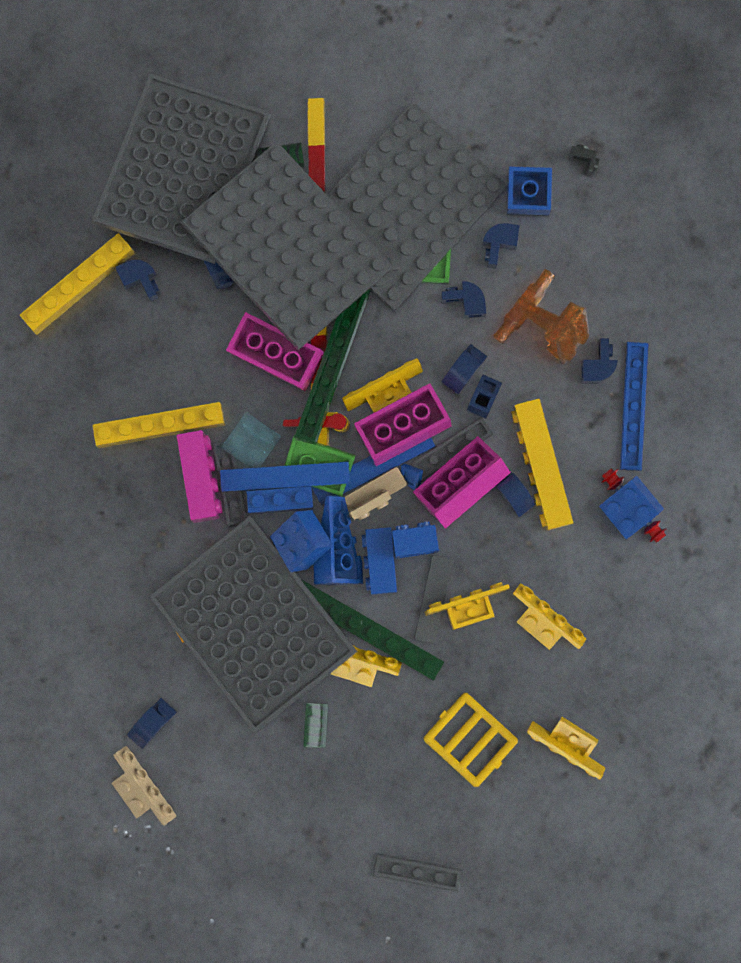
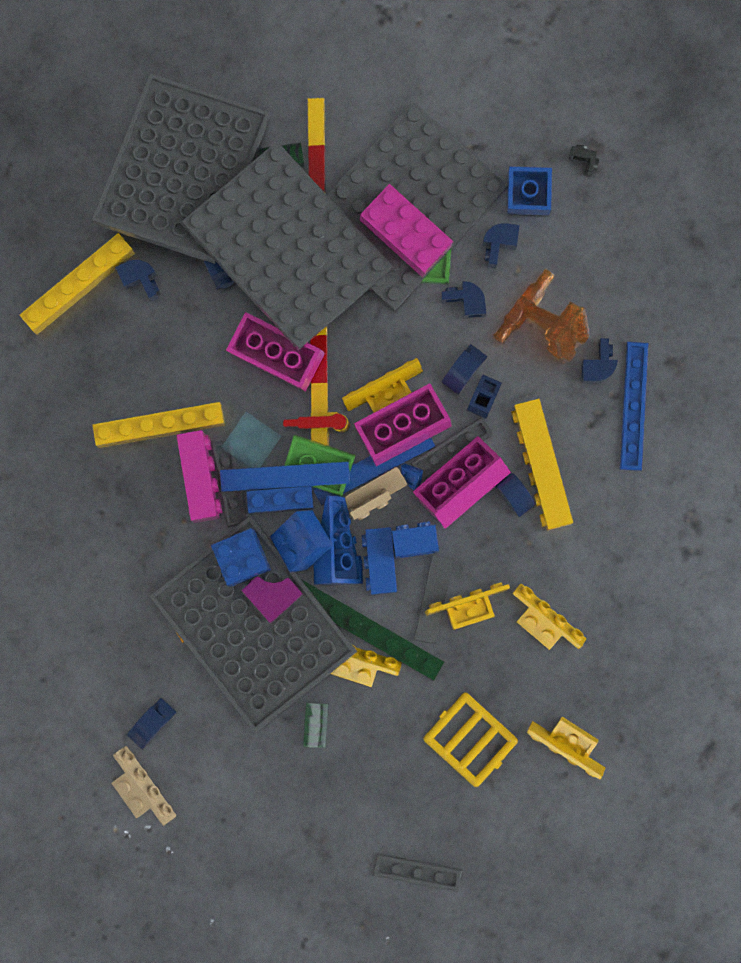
(241, 557): none -> blue brick
(272, 598): none -> magenta tile
(330, 372): dark green plate -> none
(405, 230): none -> dark pink brick
(632, 507): blue brick -> none

